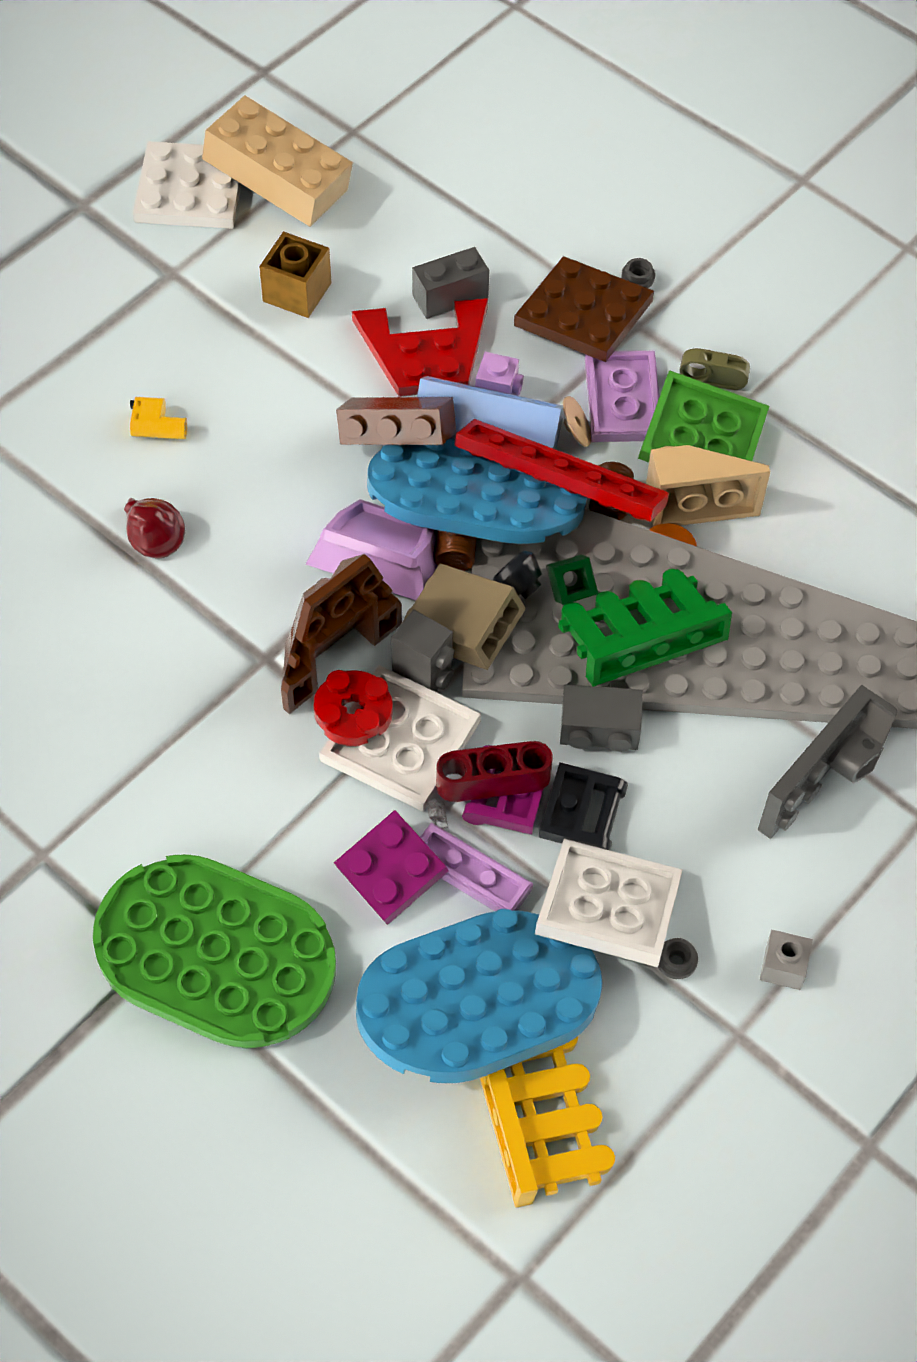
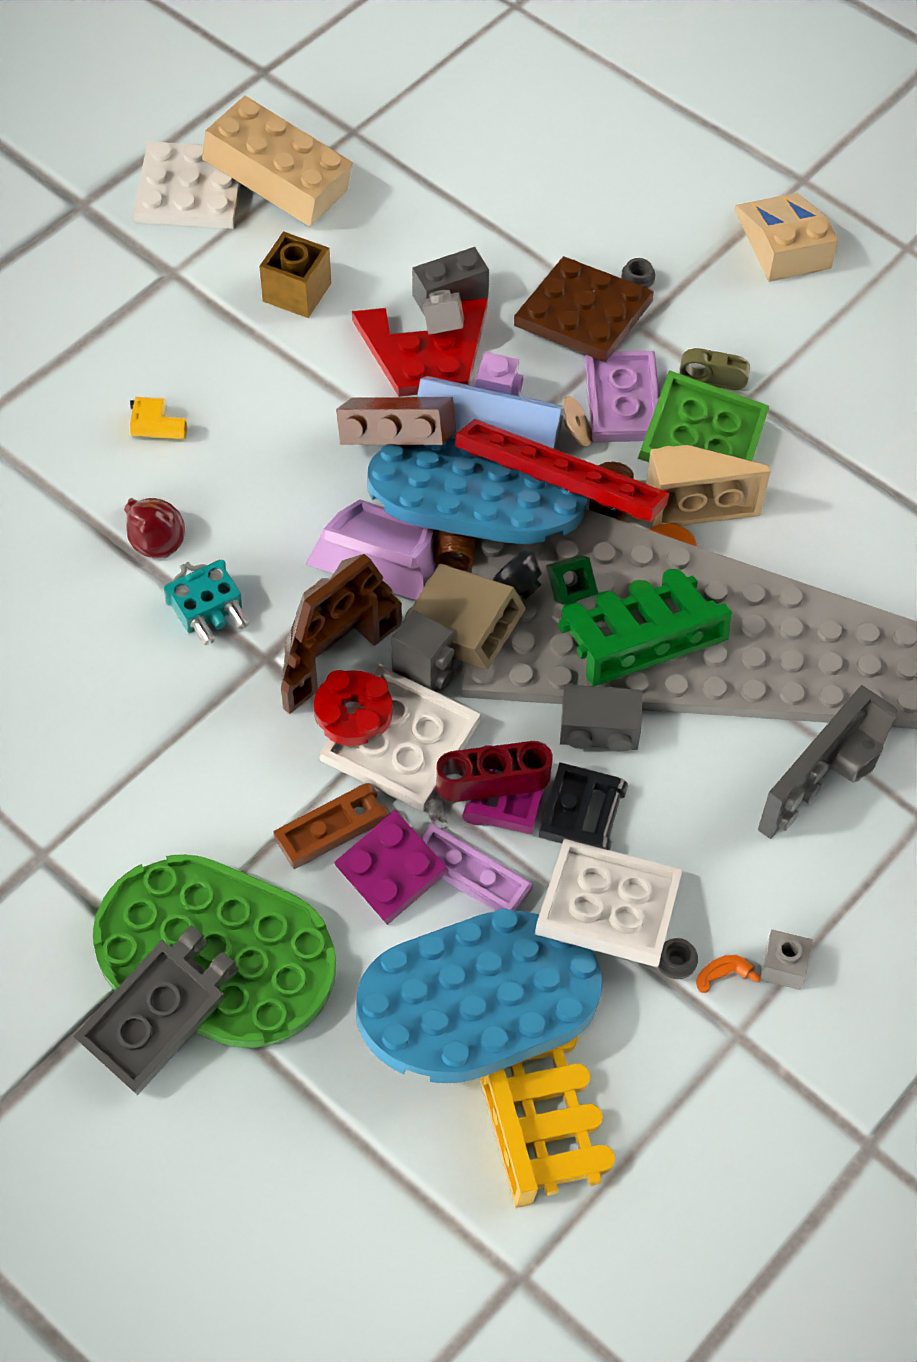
(156, 1010): none -> dark grey tile
(205, 598): none -> teal piece
(330, 825): none -> dark orange plate
(443, 312): none -> light grey plate
(724, 966): none -> orange piece
(788, 235): none -> tan slope

